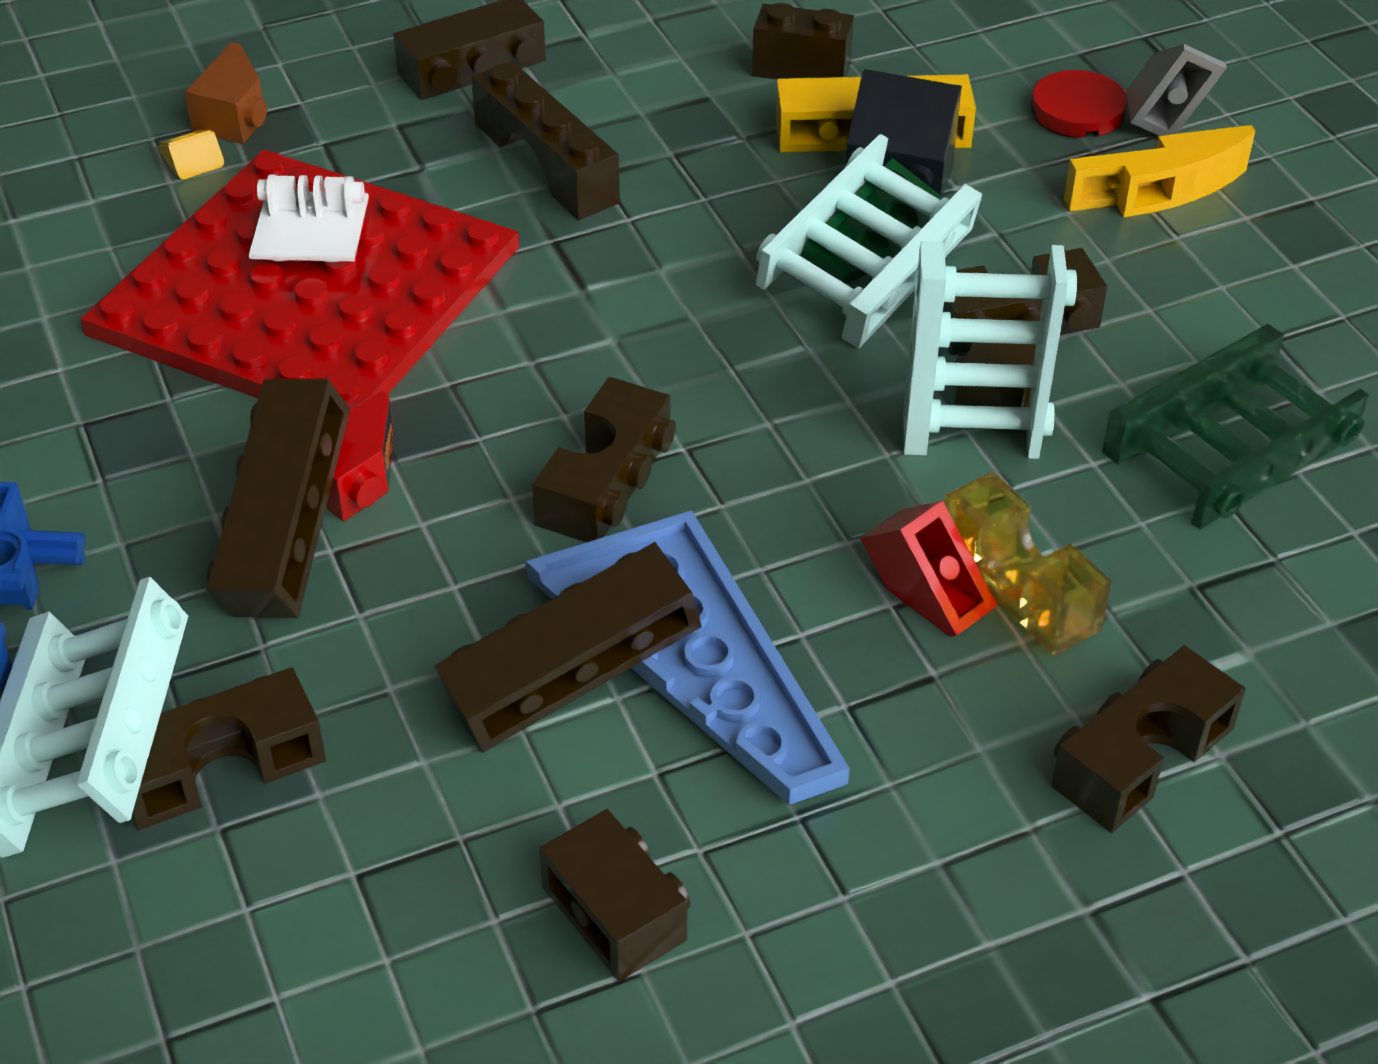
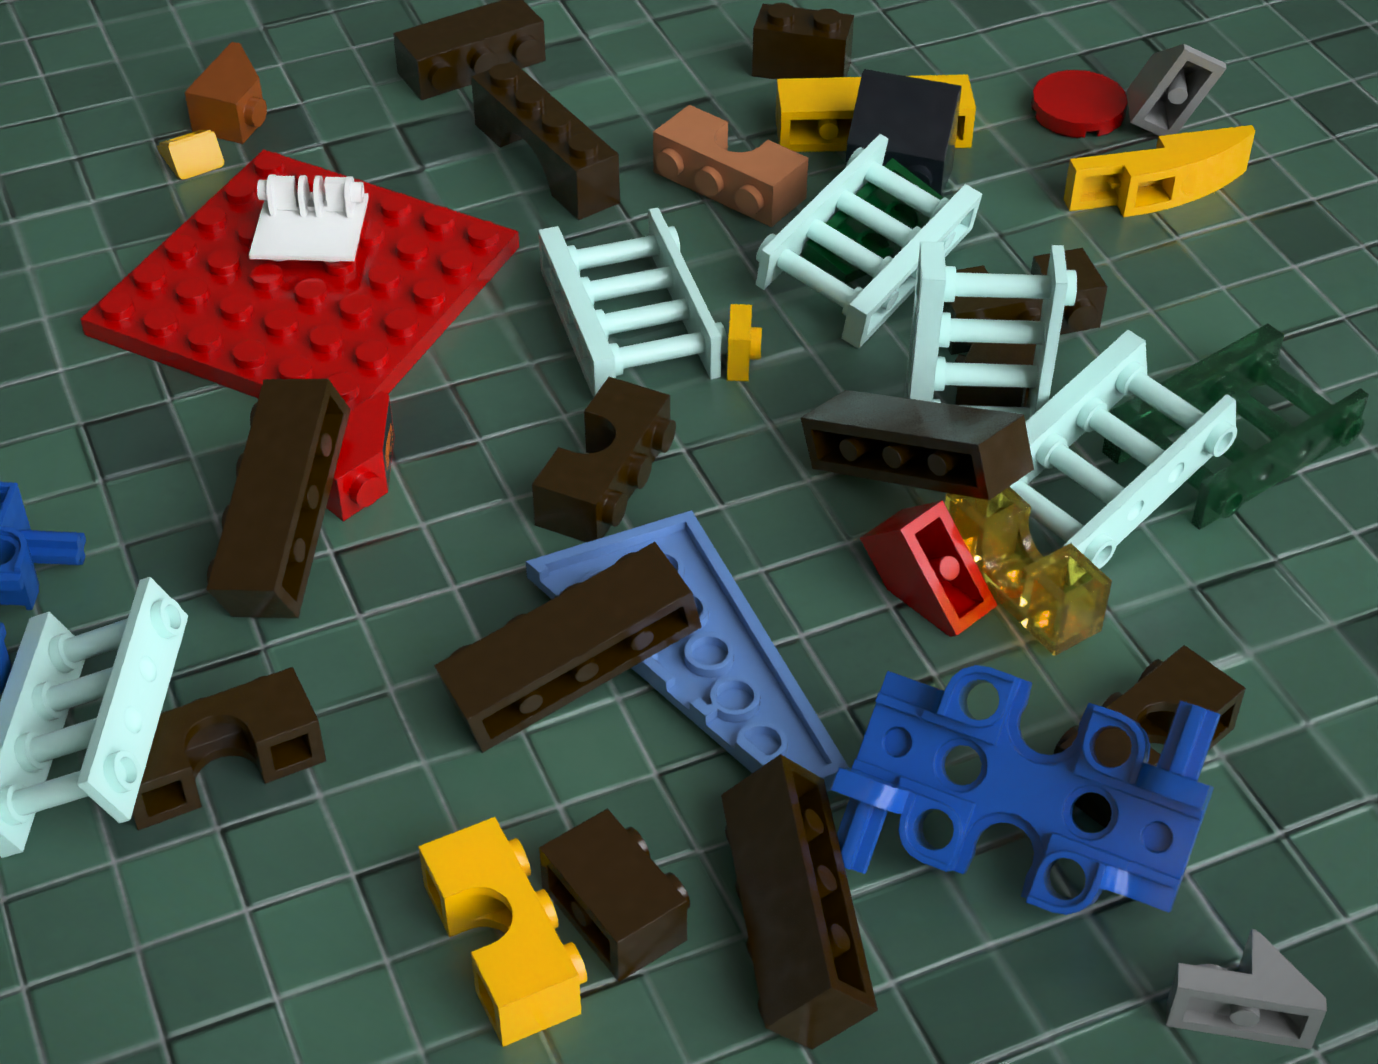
(527, 974): none -> yellow arch
(591, 328): none -> light aqua fence
(743, 342): none -> yellow plate
(756, 183): none -> nougat arch
(797, 904): none -> dark brown brick
(904, 772): none -> blue gear
(919, 443): none -> dark brown brick
(1084, 408): none -> light aqua fence
(1258, 1003): none -> light grey slope

